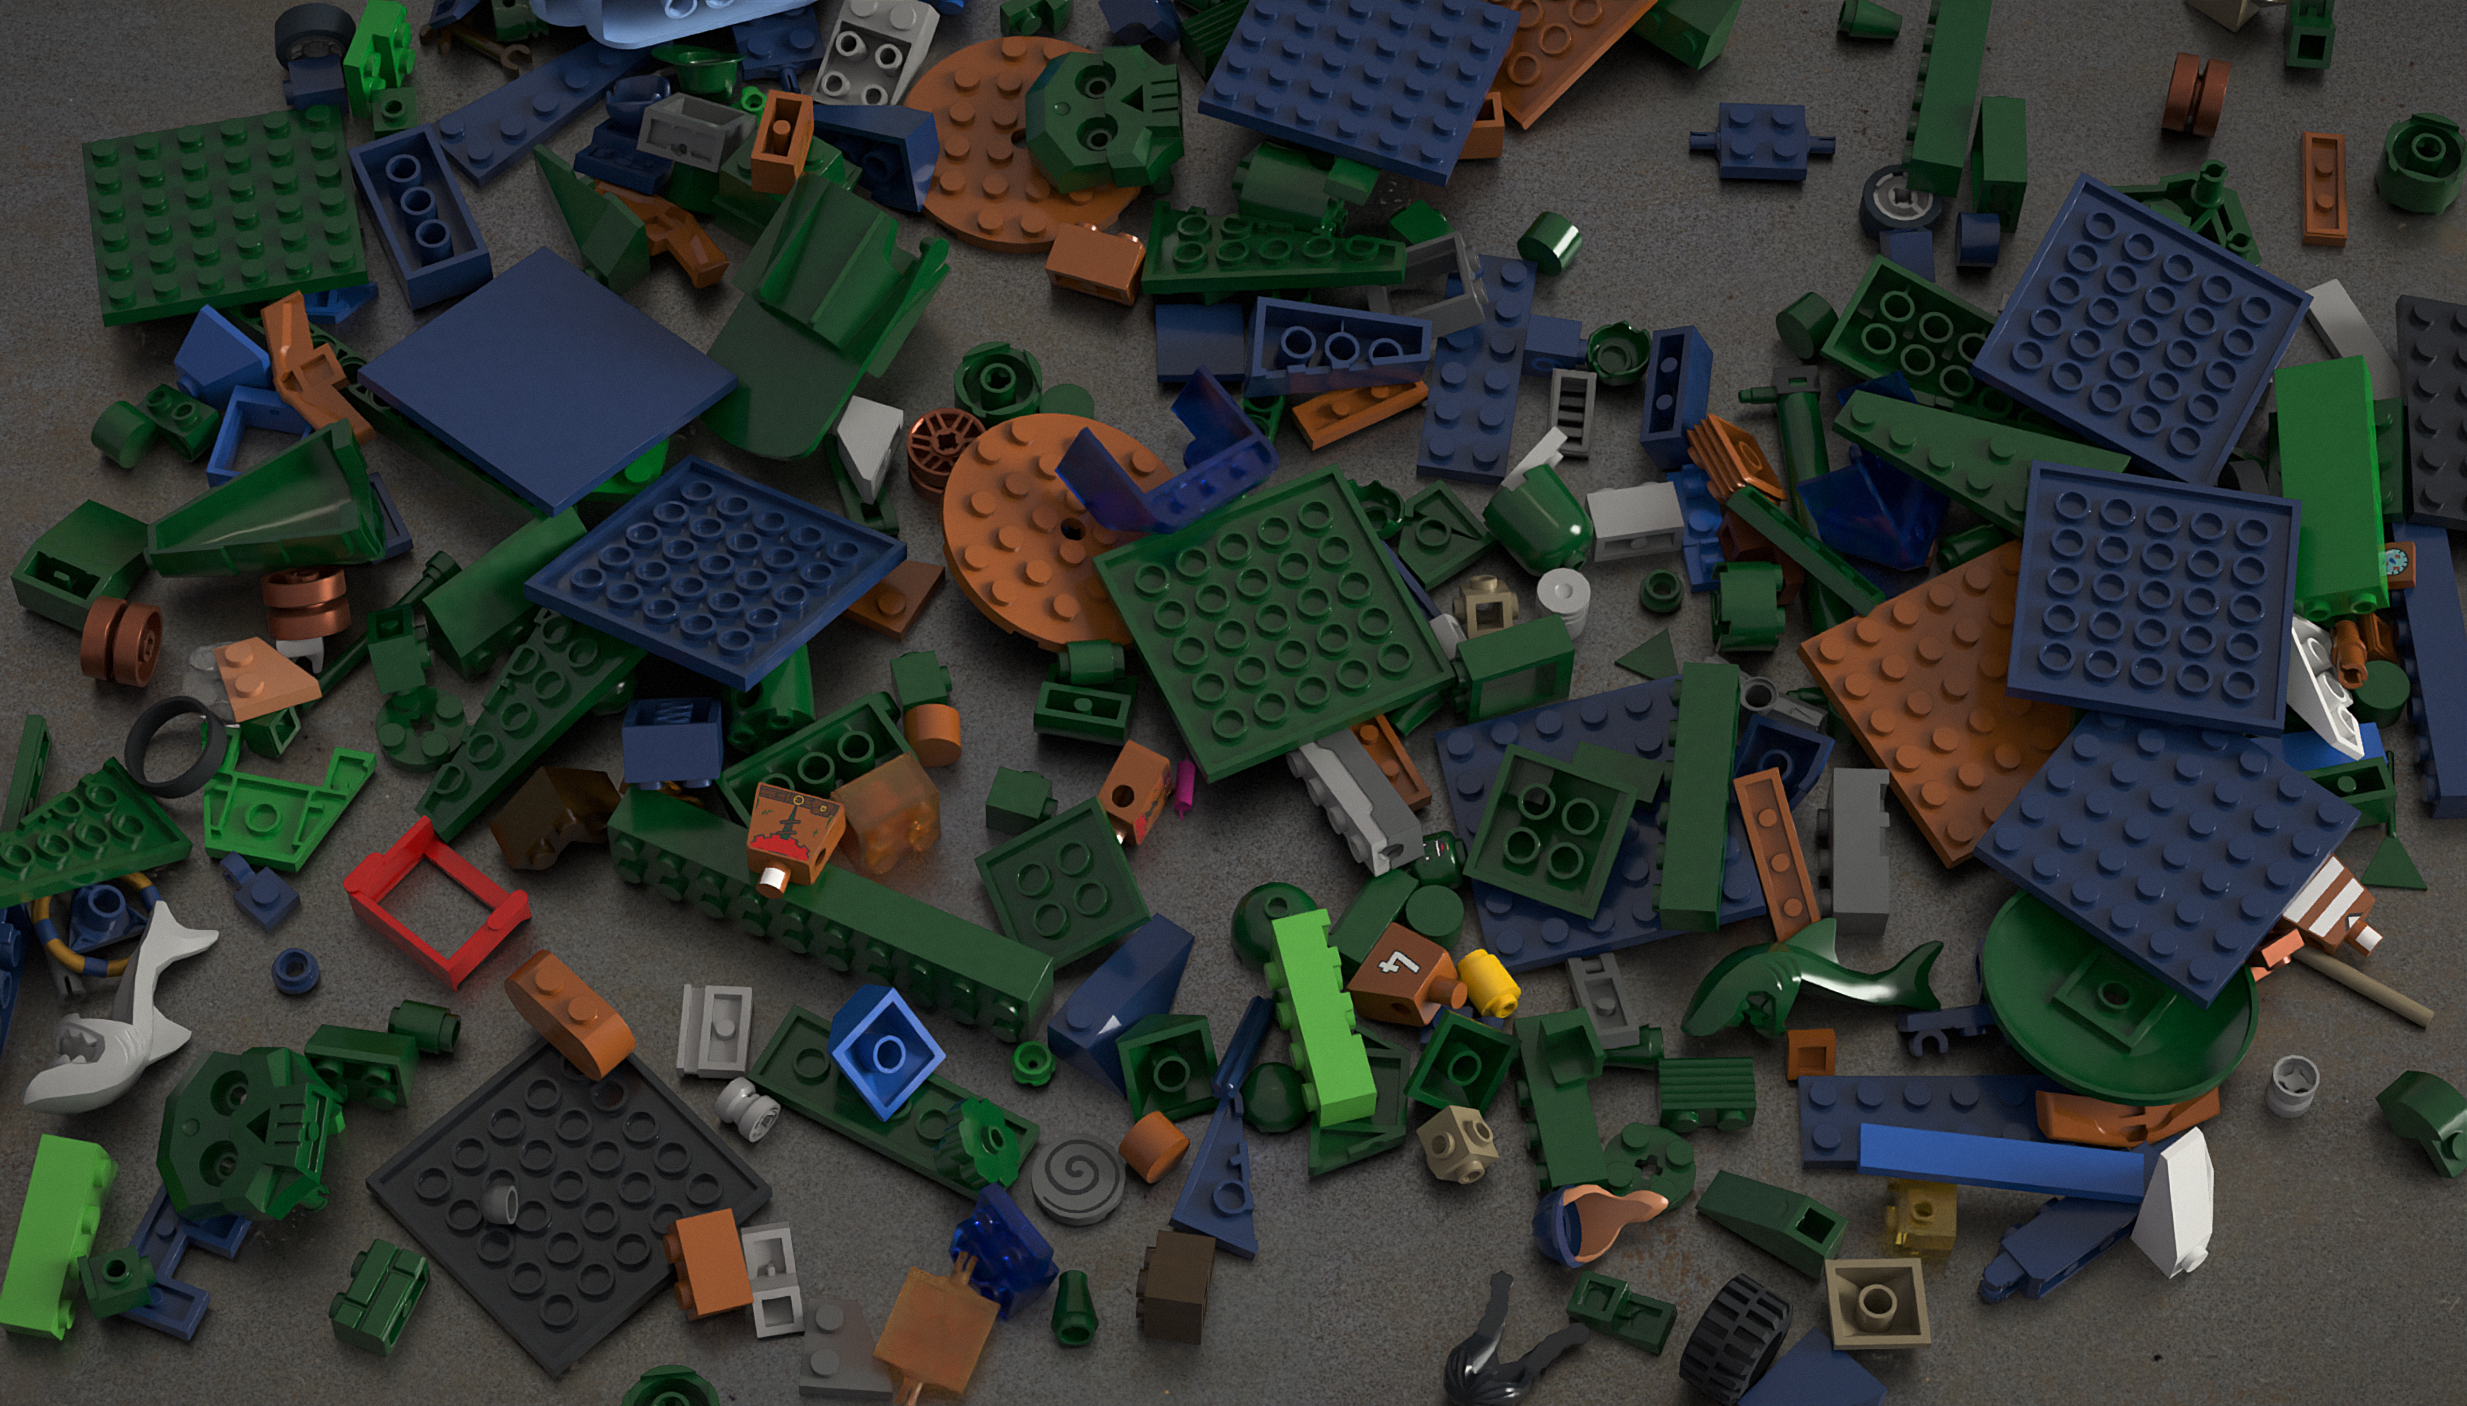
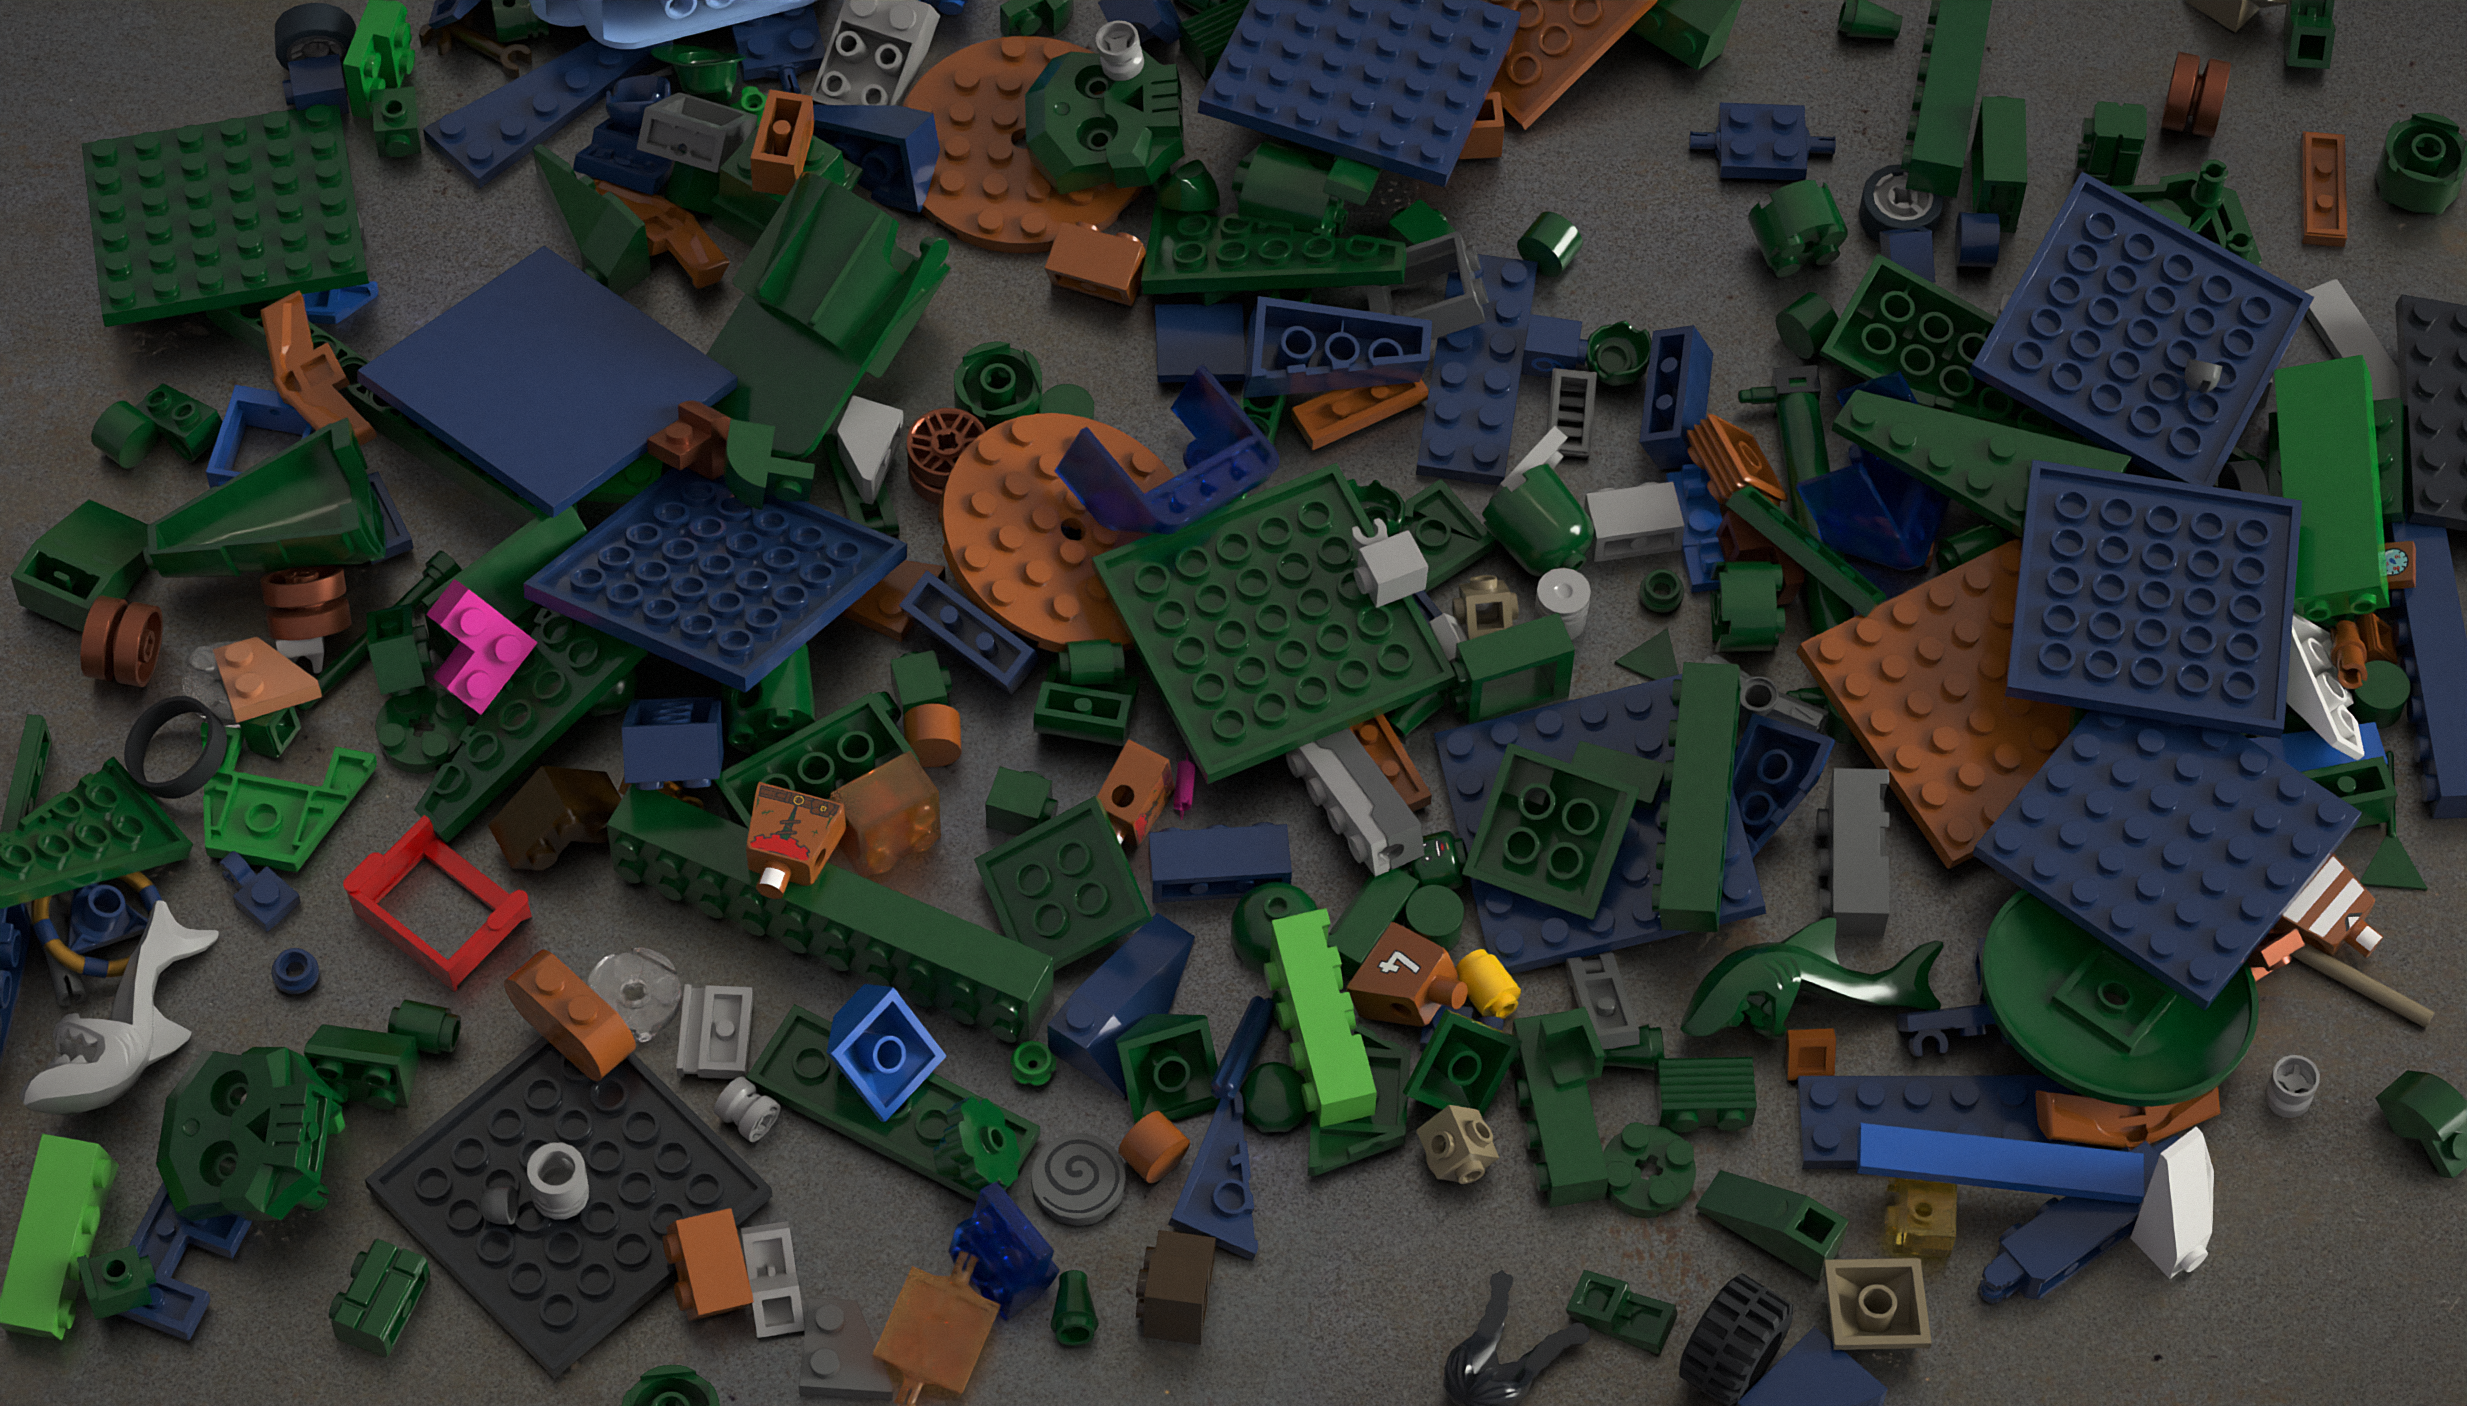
(217, 359): blue slope -> none
(420, 216): dark blue brick -> none
(487, 650): none -> dark pink brick
(558, 1180): none -> light grey piece
(660, 991): none -> clear plate
(694, 440): none -> copper brick
(752, 471): none -> dark green brick
(969, 632): none -> dark blue brick
(1119, 50): none -> light grey wheel
(1190, 189): none -> dark green piece
(1217, 861): none -> dark blue brick
(1388, 566): none -> light grey brick
(1586, 1219): piece -> none
(1776, 852): dark orange plate -> none
(1798, 227): none -> dark green brick
(2112, 143): none -> dark green brick
(2202, 375): none -> dark grey hinge

